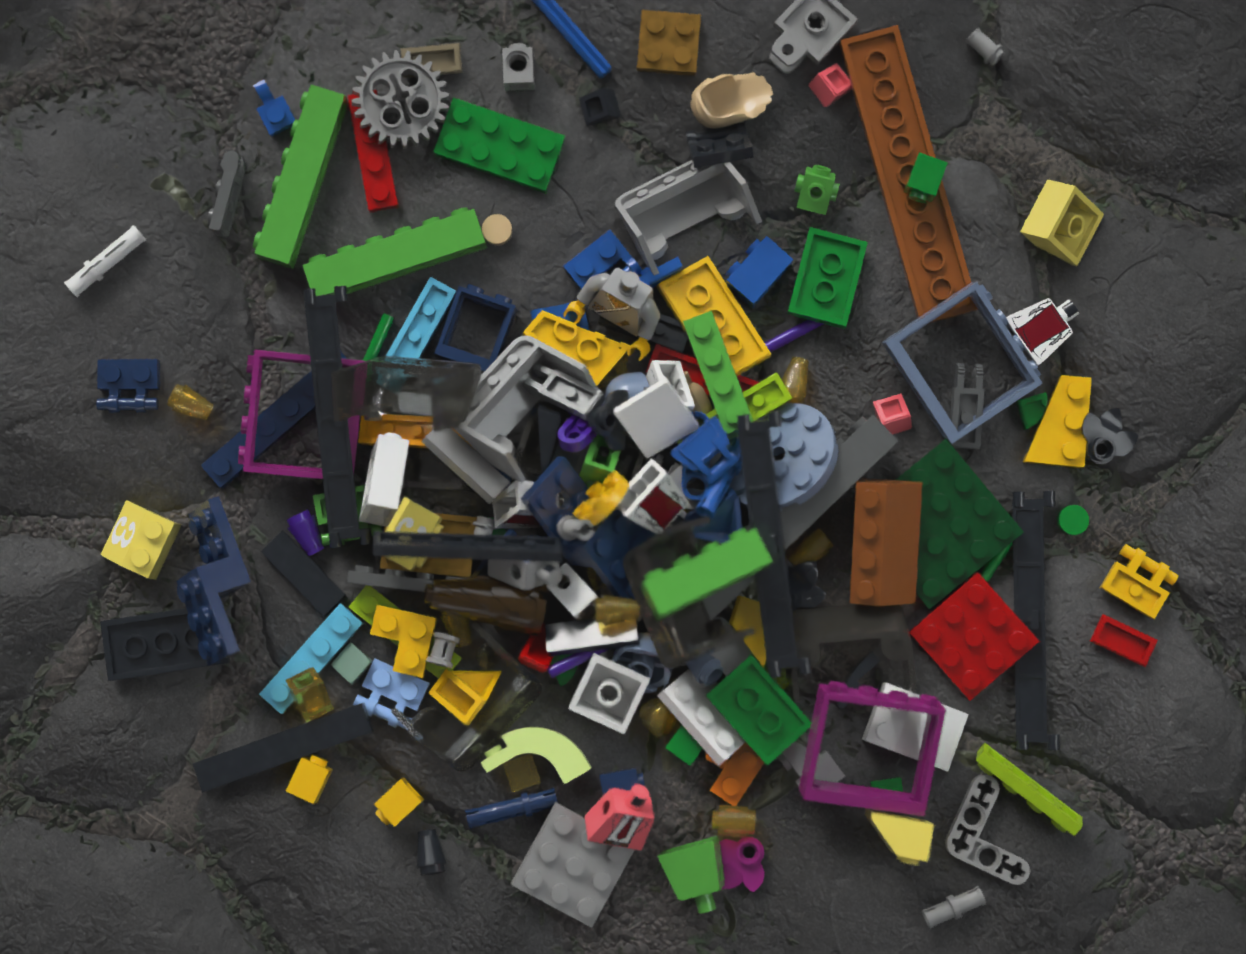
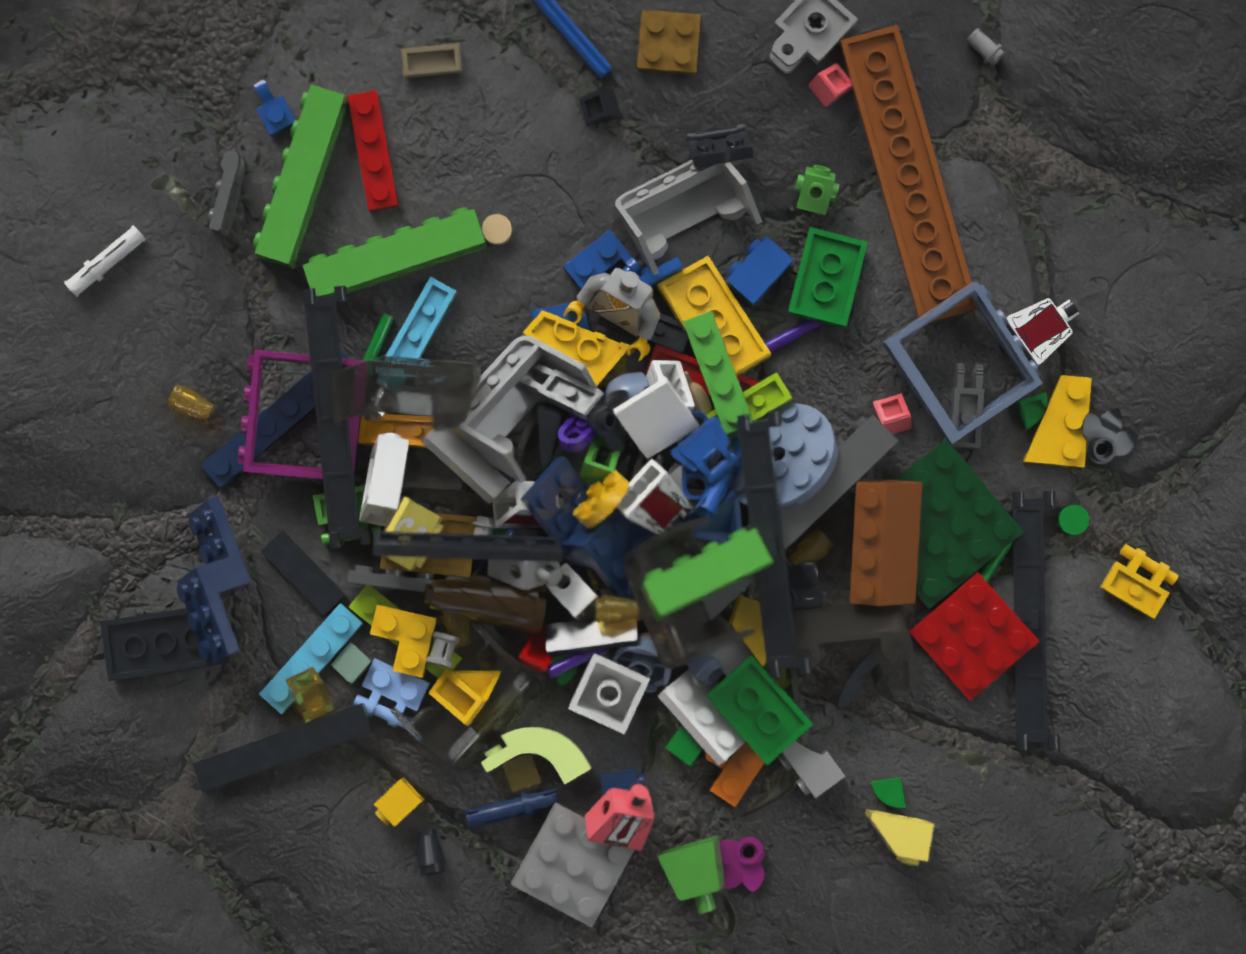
(128, 374): dark blue plate -> none
(140, 540): light yellow slope -> none
(306, 532): dark purple cone -> none
(310, 778): yellow brick -> none
(375, 107): light grey gear -> none
(475, 295): dark blue window -> none
(499, 145): green plate -> none
(518, 80): light grey brick -> none
(571, 528): light grey pin -> none
(657, 717): clear yellow cone -> none
(730, 99): tan hair -> none
(734, 821): clear yellow brick -> none
(796, 379): clear yellow cone -> none
(870, 797): magenta window -> none
(904, 730): white slope -> none
(925, 178): green brick -> none
(953, 907): light grey pin -> none
(974, 843): light grey beam -> none
(1037, 796): lime plate -> none
(1062, 221): light yellow slope -> none
(1123, 640): red tile -> none

